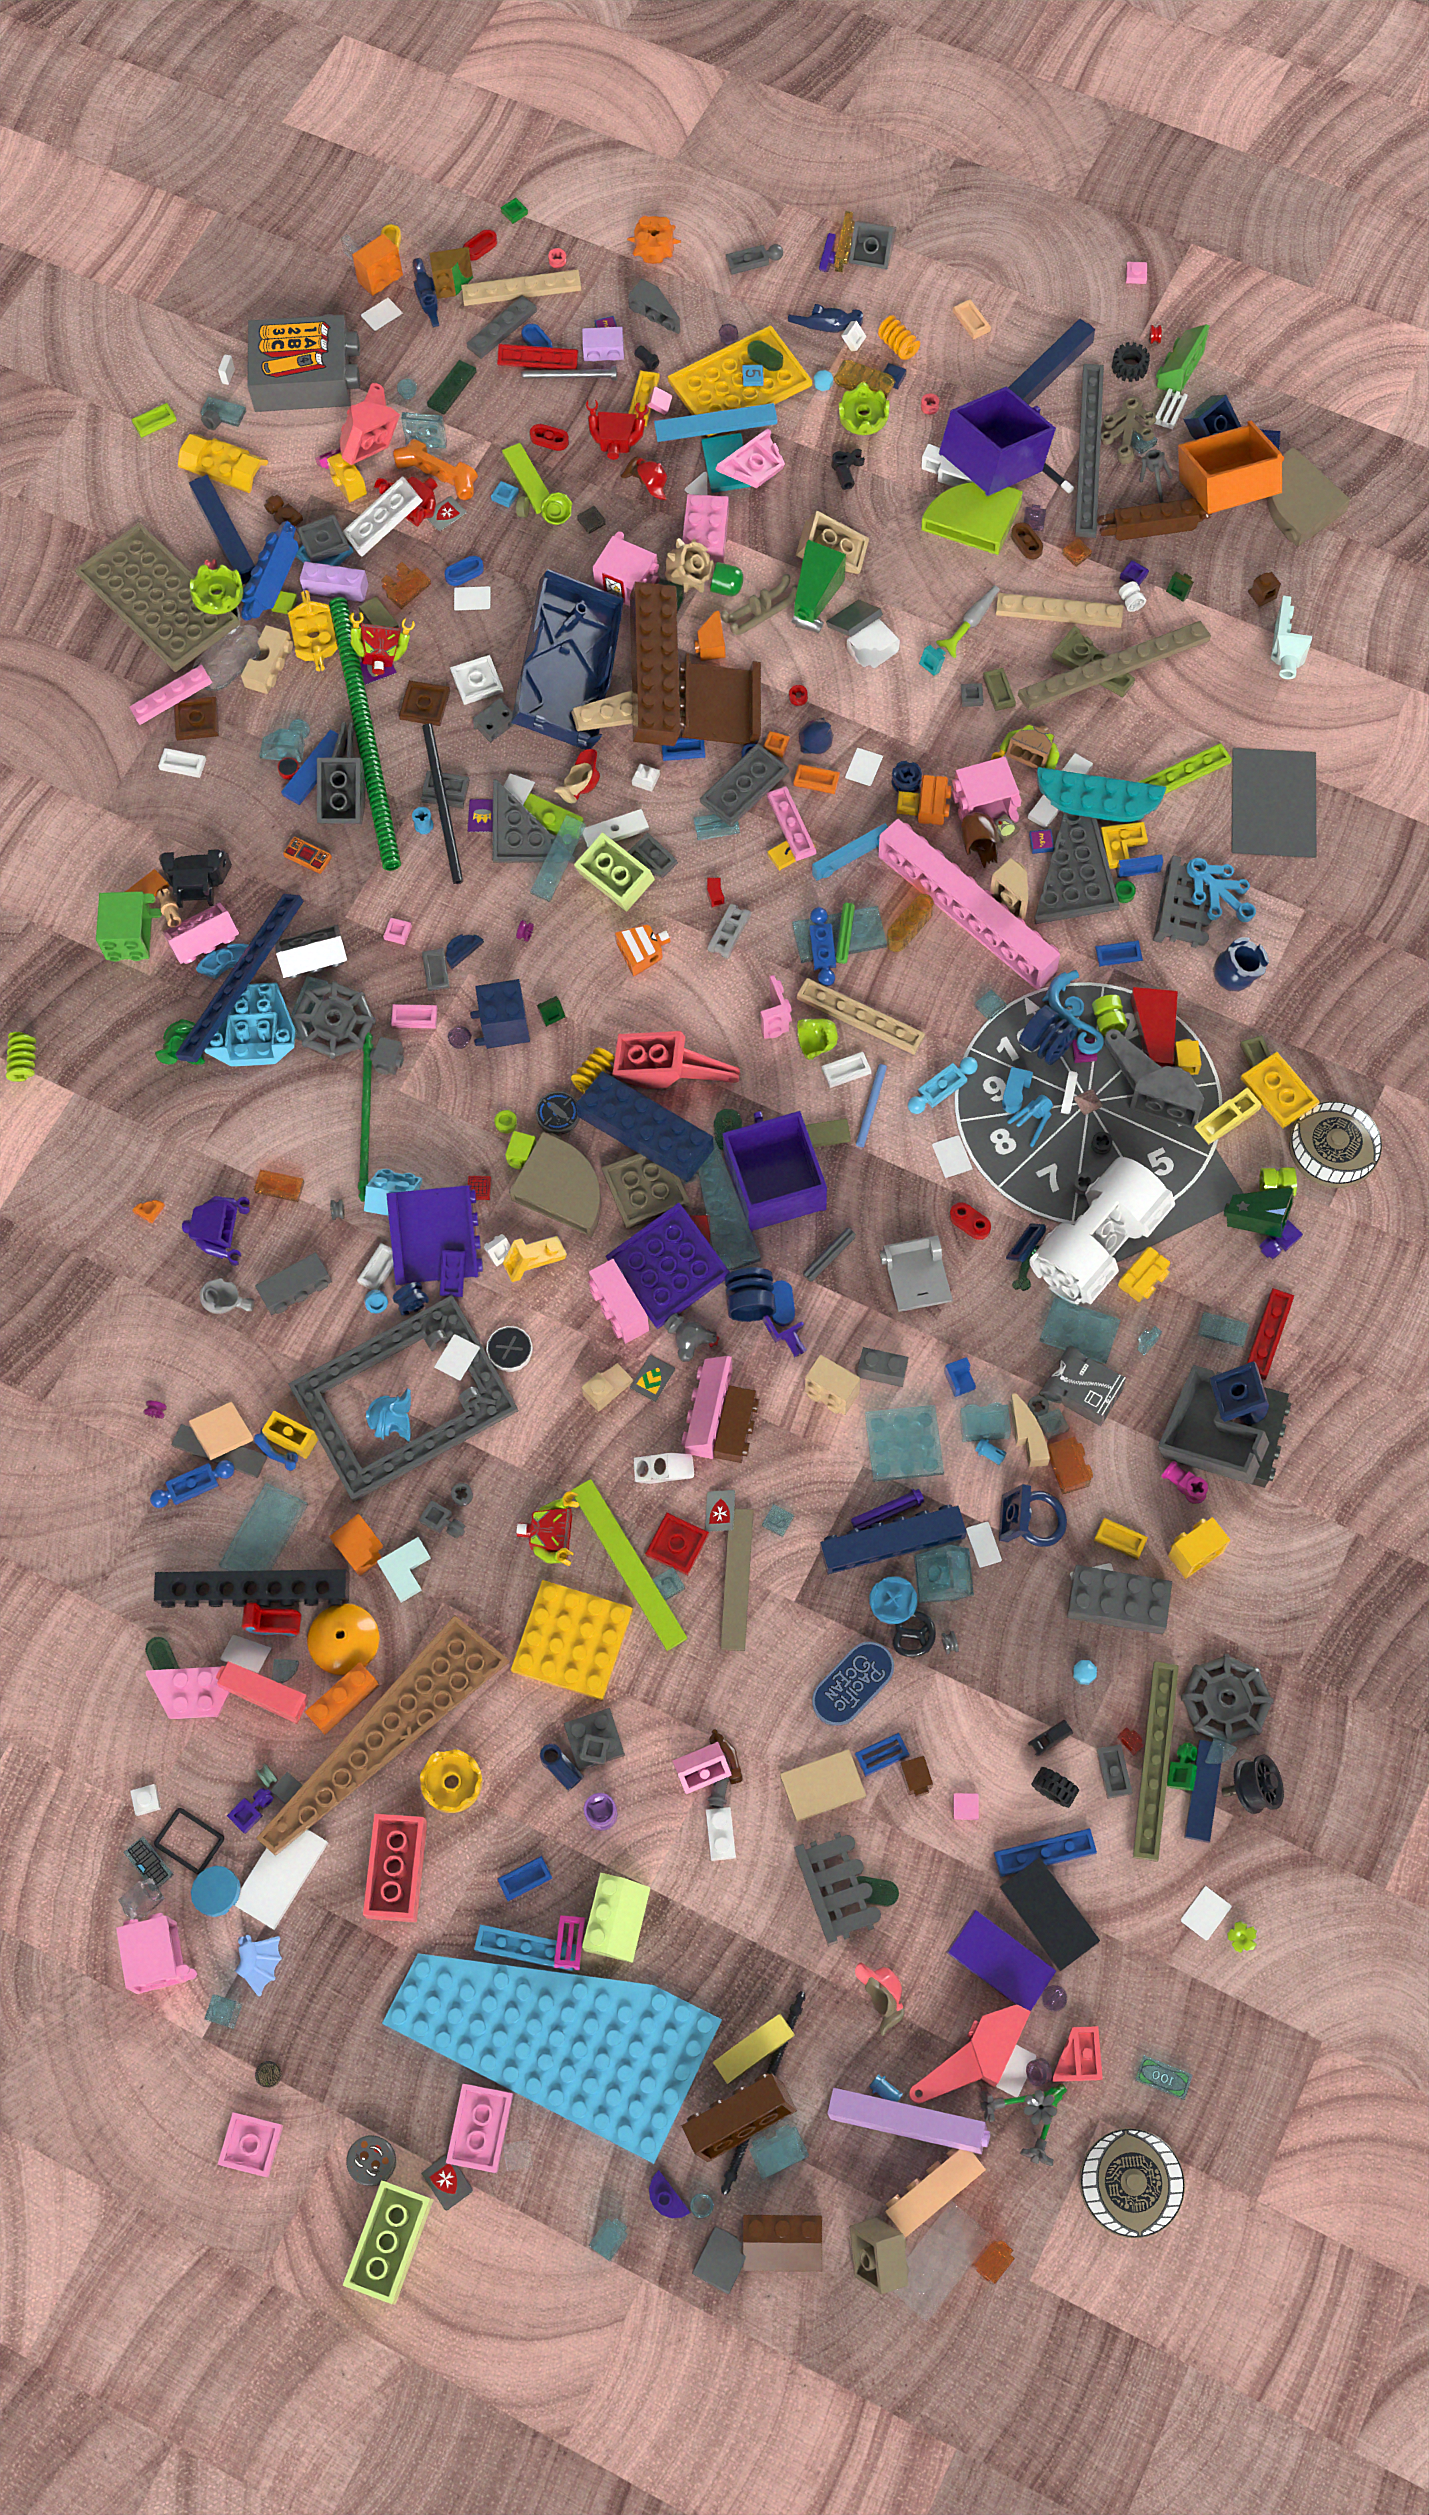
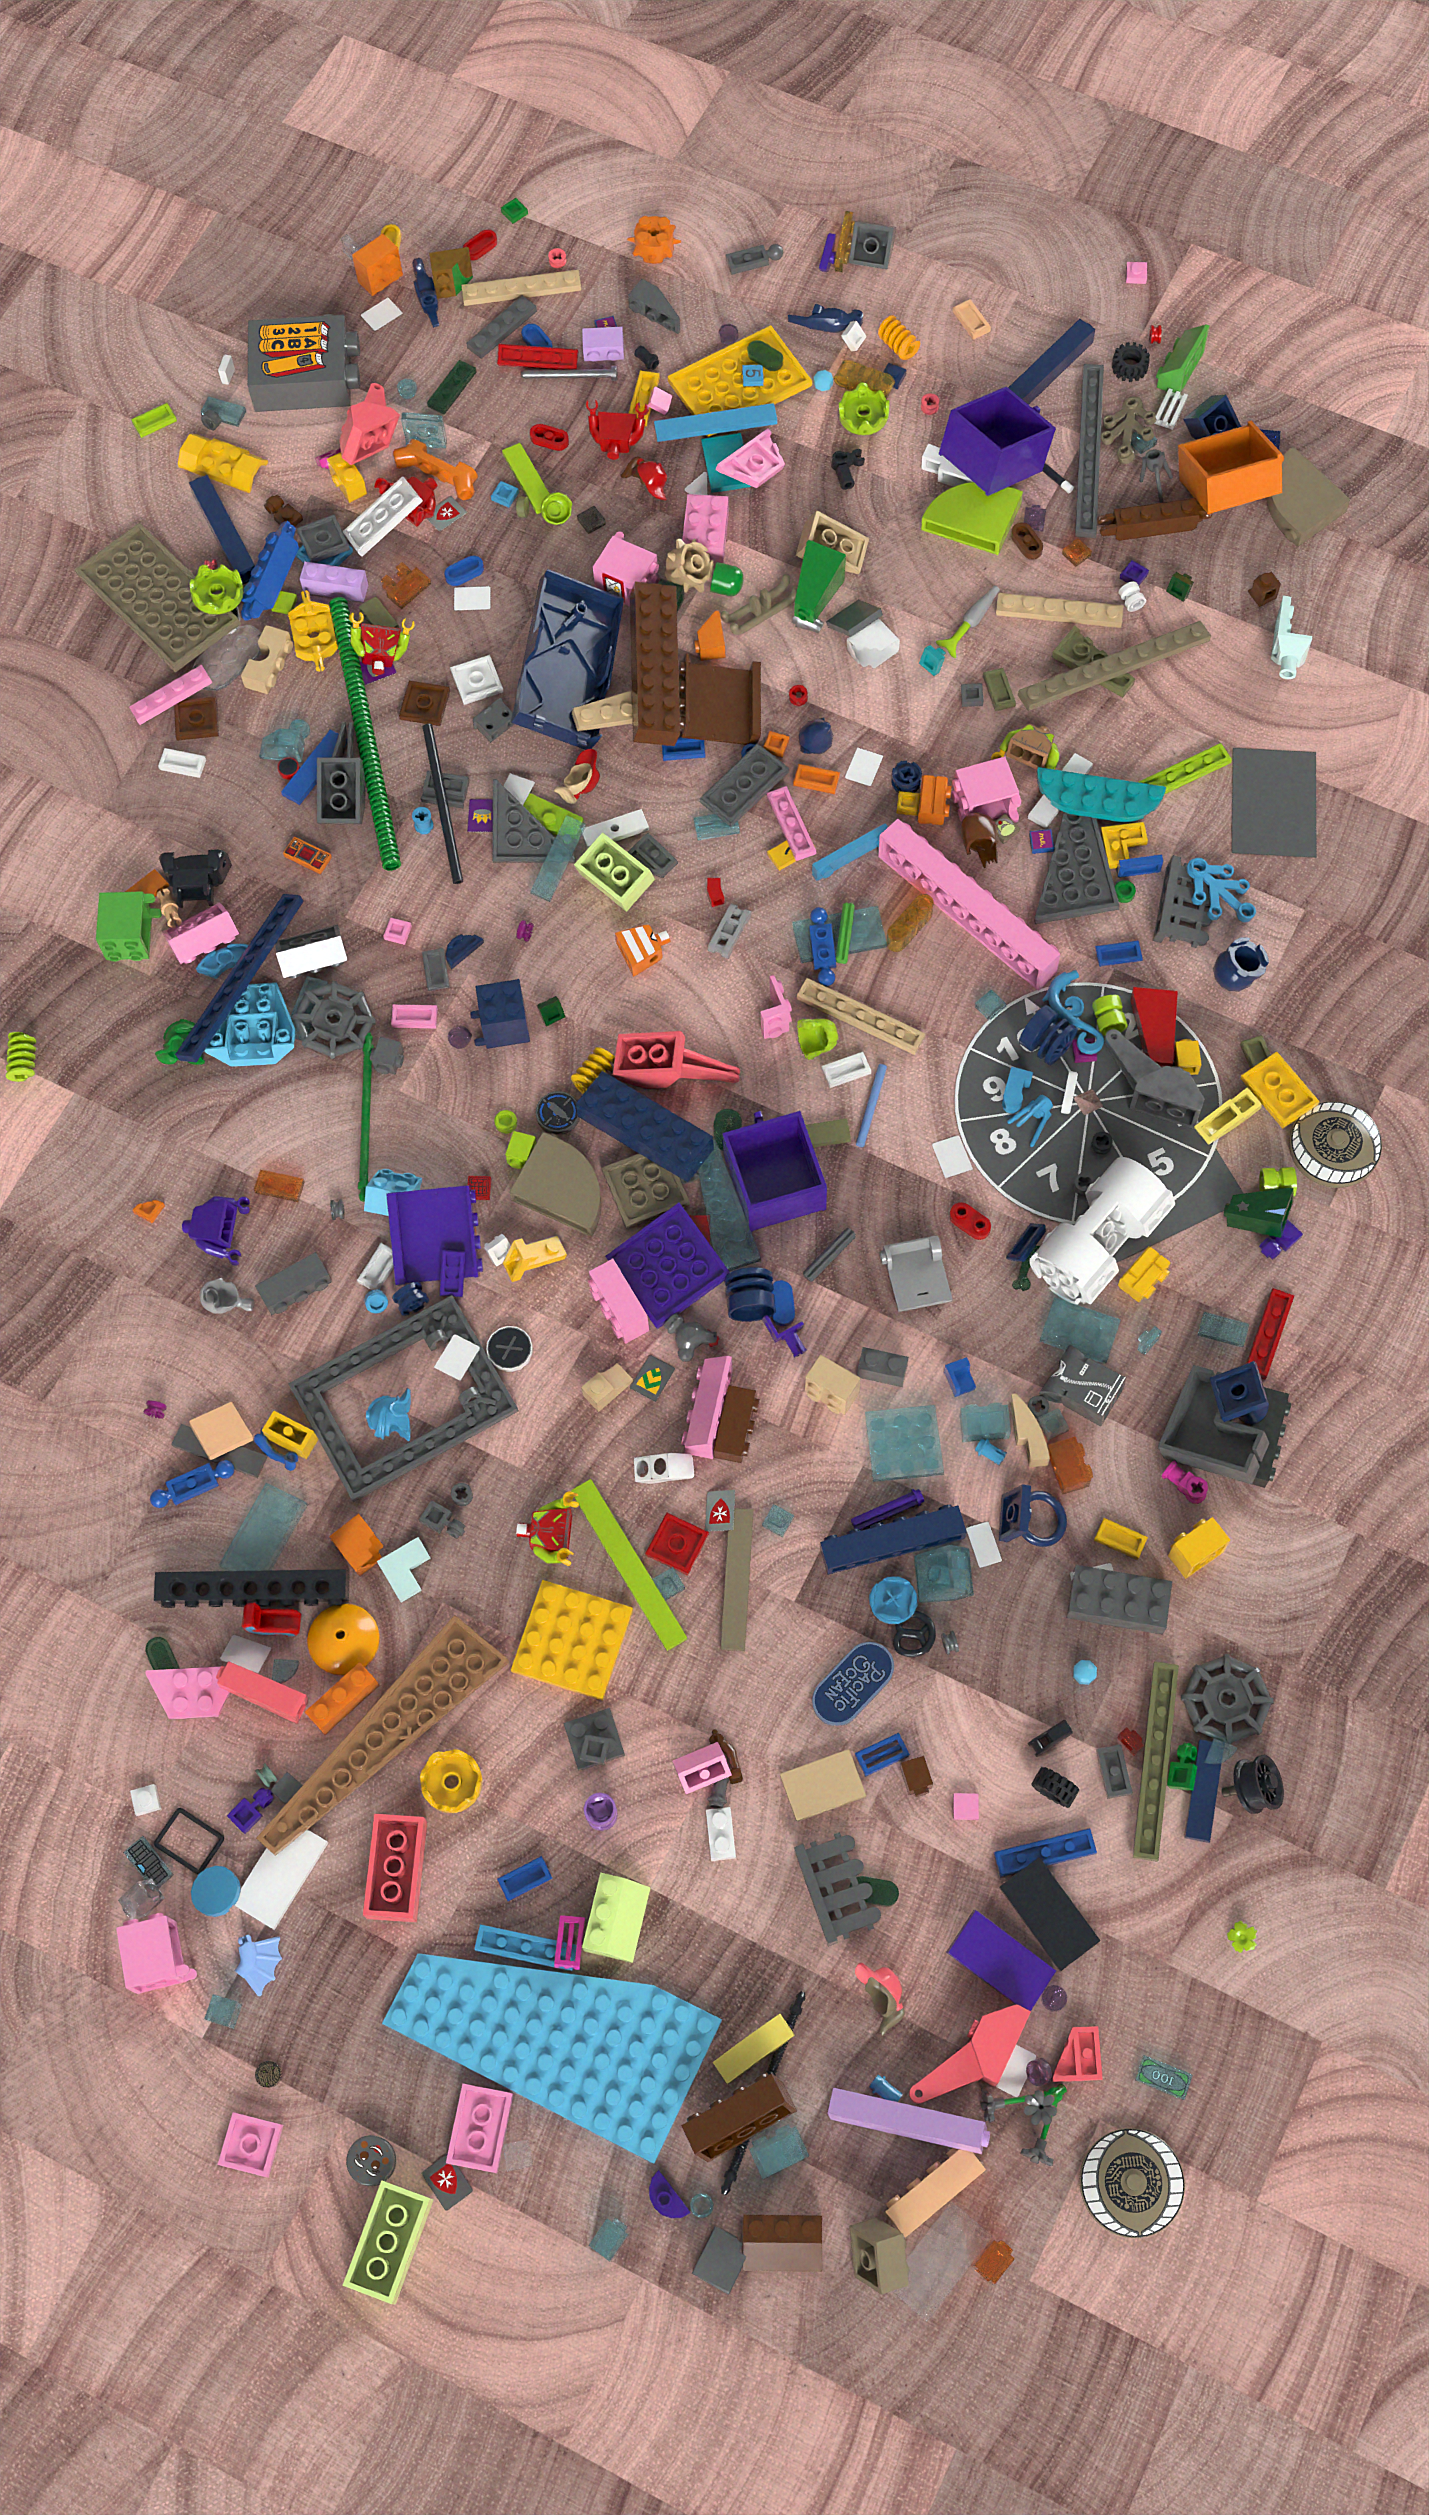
(562, 1768): dark blue piece -> none
(645, 777): white tile -> none
(942, 1085): medium azure plate -> none
(1011, 887): tan slope -> none
(1206, 1913): white sticker -> none

